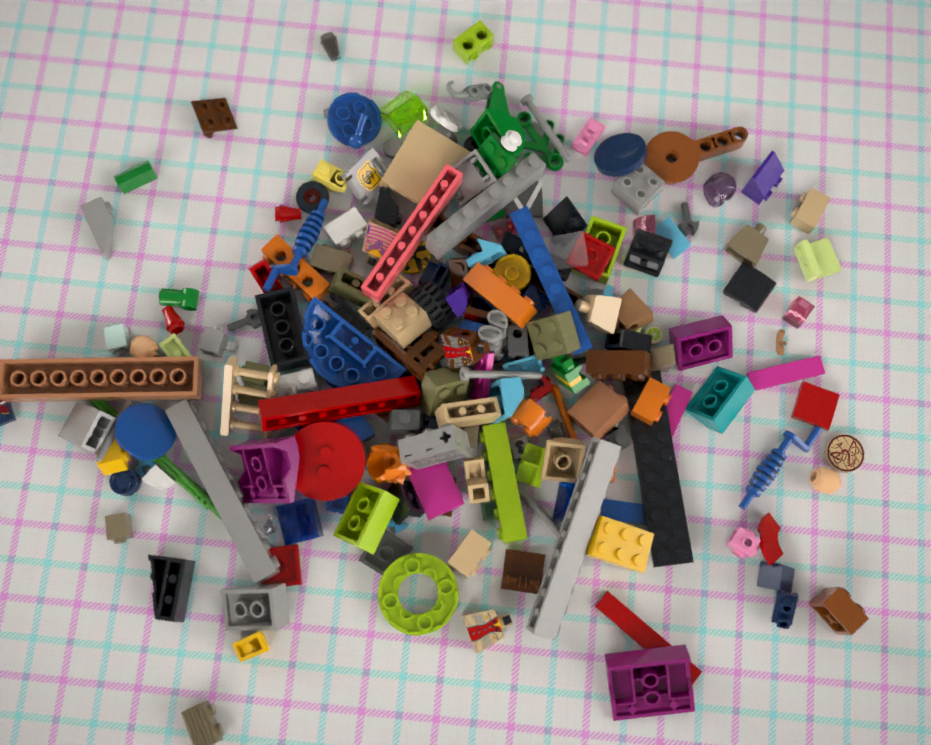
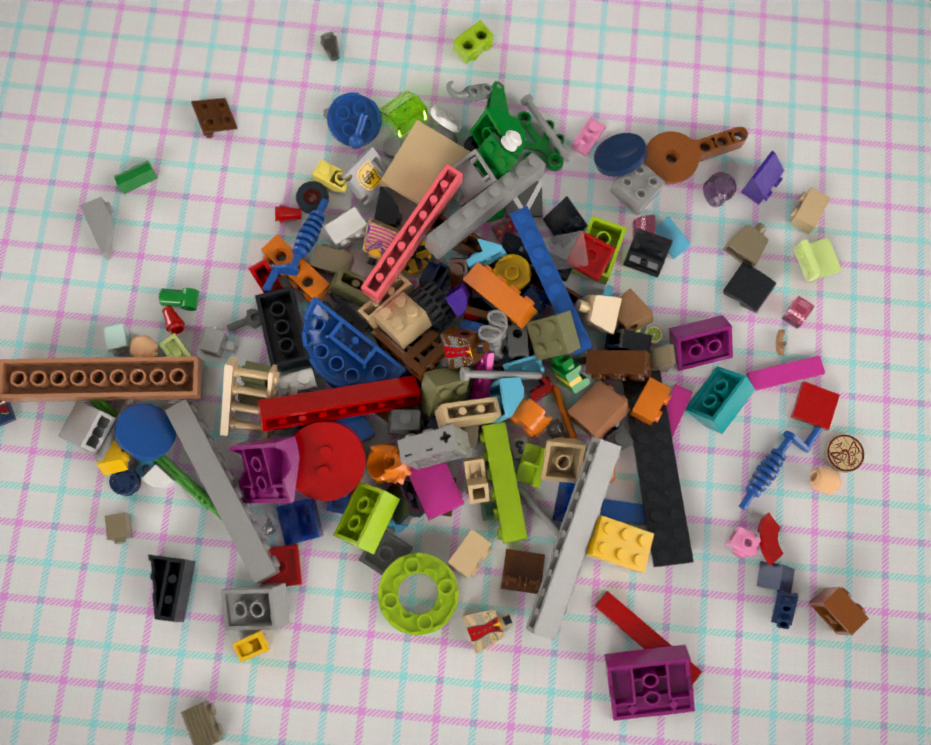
(687, 220): dark grey bar -> none

